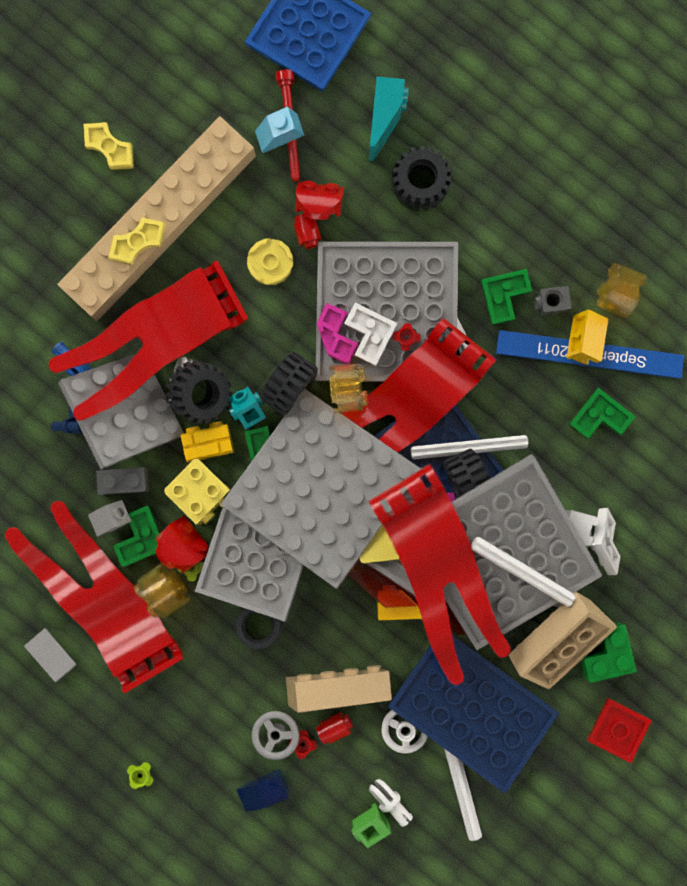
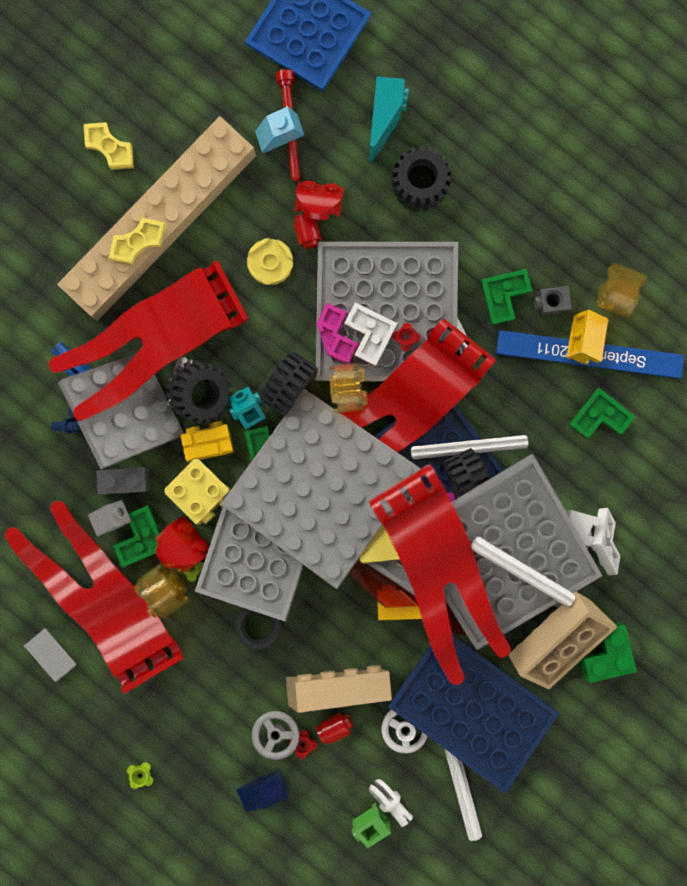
(619, 730): red plate -> none

